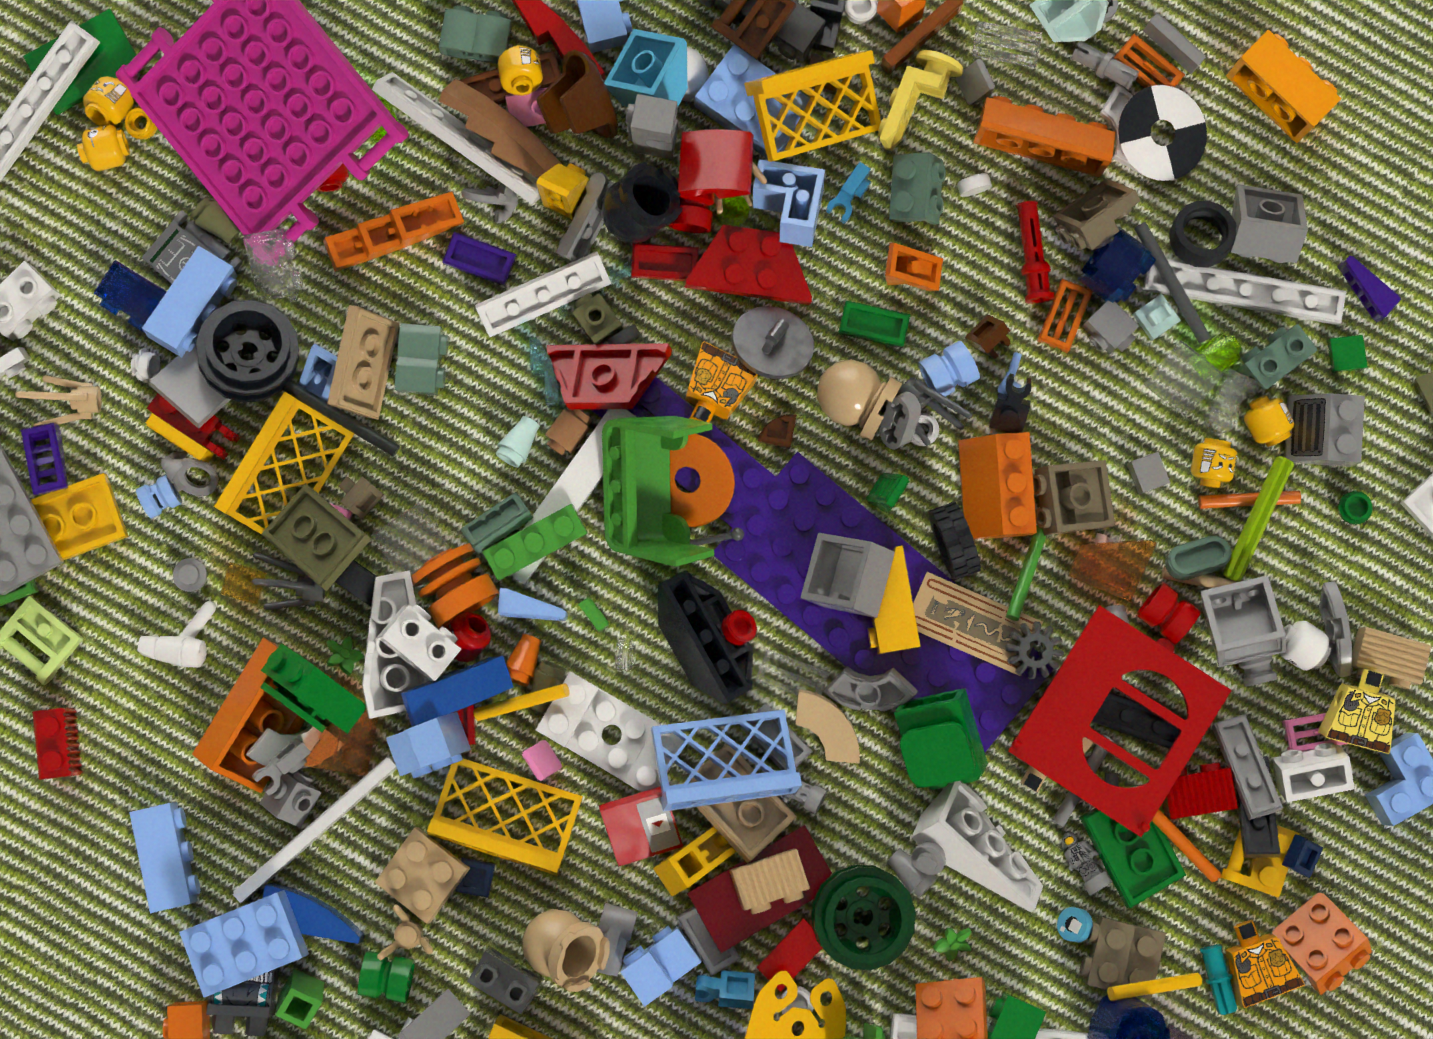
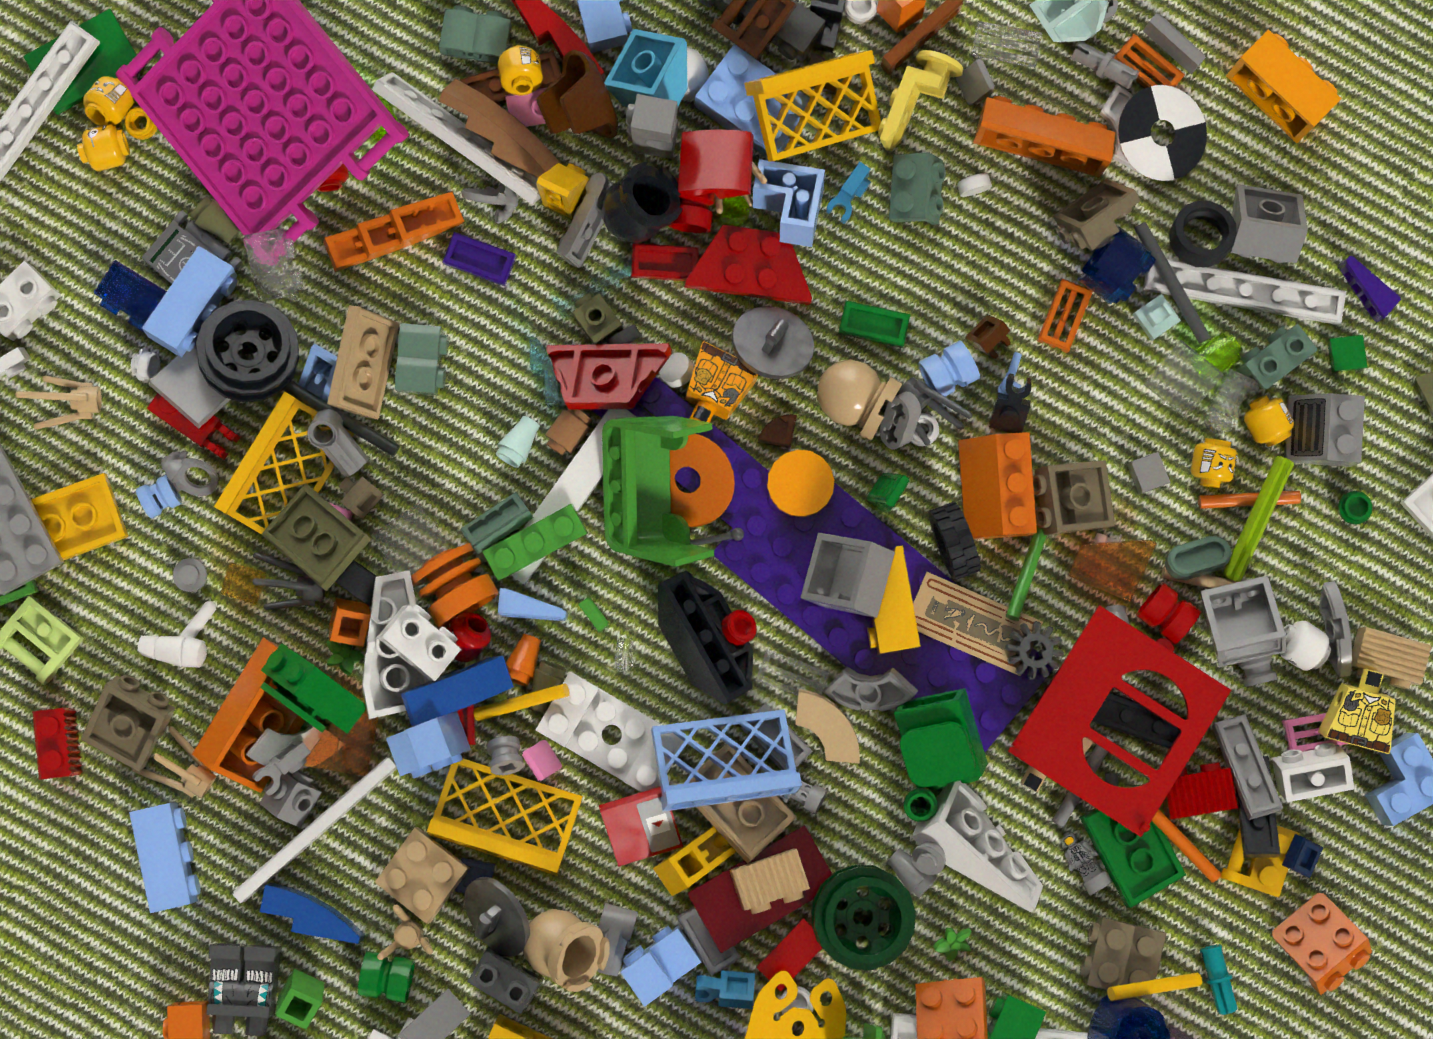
(29, 438): dark purple slope -> none
(128, 721): none -> dark tan plate
(179, 438): yellow tile -> none
(195, 779): none -> tan plant
(244, 943): light blue brick -> none
(338, 445): none -> light grey piece
(349, 622): none -> orange brick
(497, 916): none -> flat silver shield
(505, 755): none -> light grey wheel
(543, 294): white plate -> none
(677, 370): none -> white tile
(800, 483): none -> light orange tile
(913, 268): orange slope -> none
(920, 812): none -> green cone
(1035, 266): red pin -> none
(1074, 924): medium azure tile -> none
(1110, 328): light grey brick -> none
(1259, 967): torso -> none

